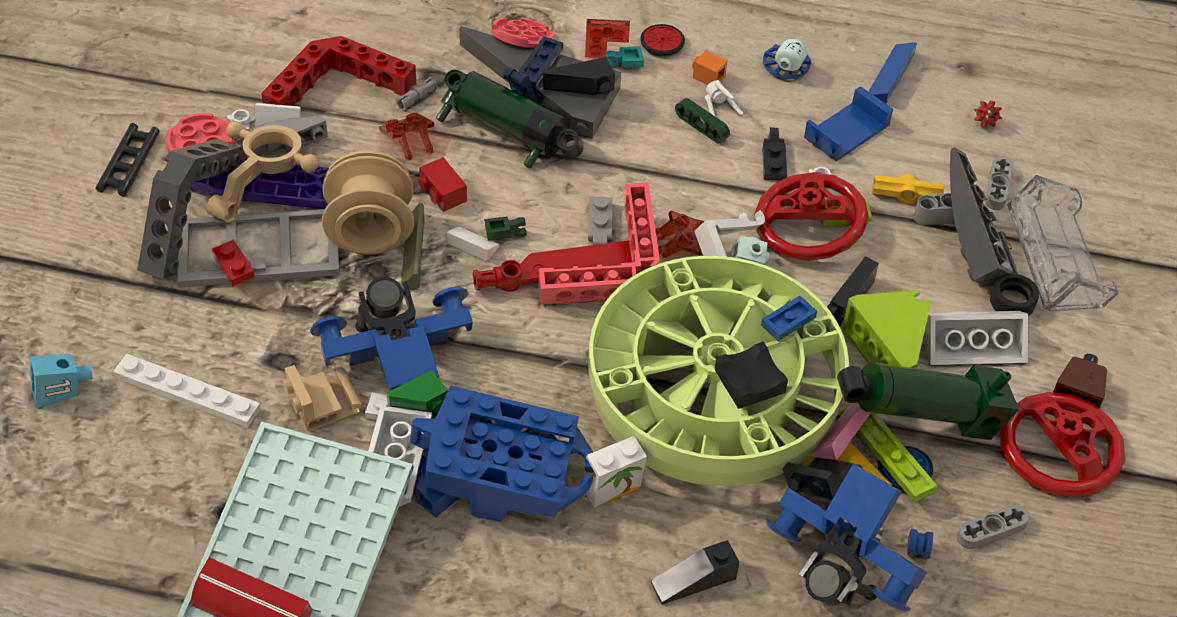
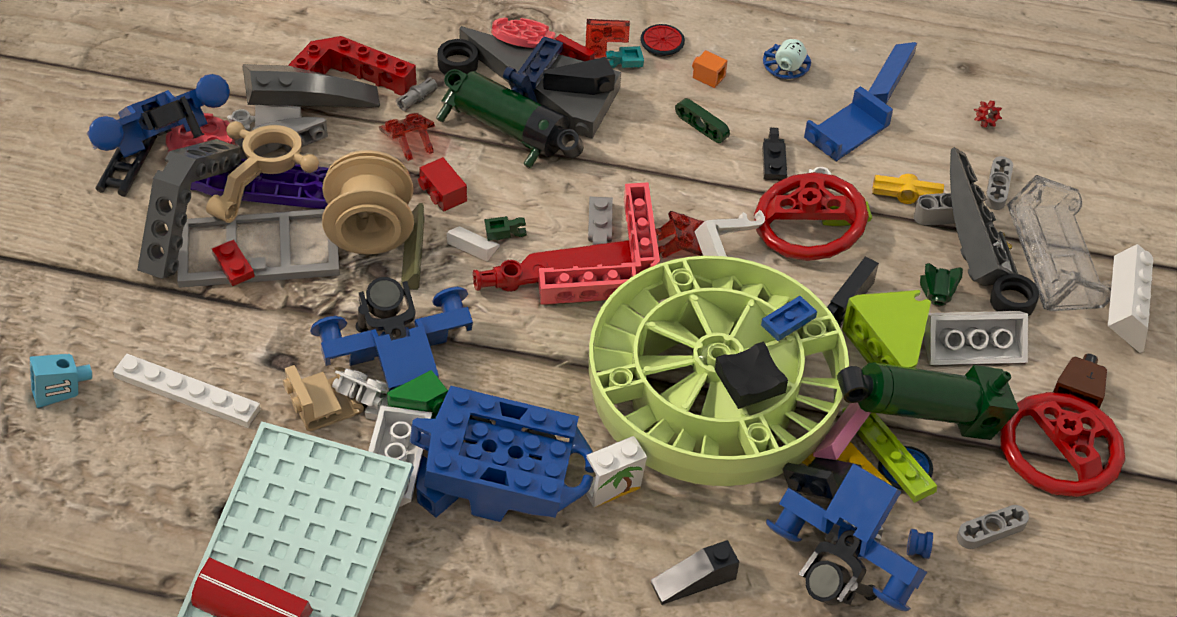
(137, 125): none -> blue piece
(300, 87): none -> dark grey wedge
(369, 389): none -> white hinge
(457, 47): none -> black tyre
(574, 49): none -> red plate
(718, 94): white plant -> none
(750, 249): light aqua brick -> none
(940, 283): none -> dark green brick
(1131, 295): none -> white slope

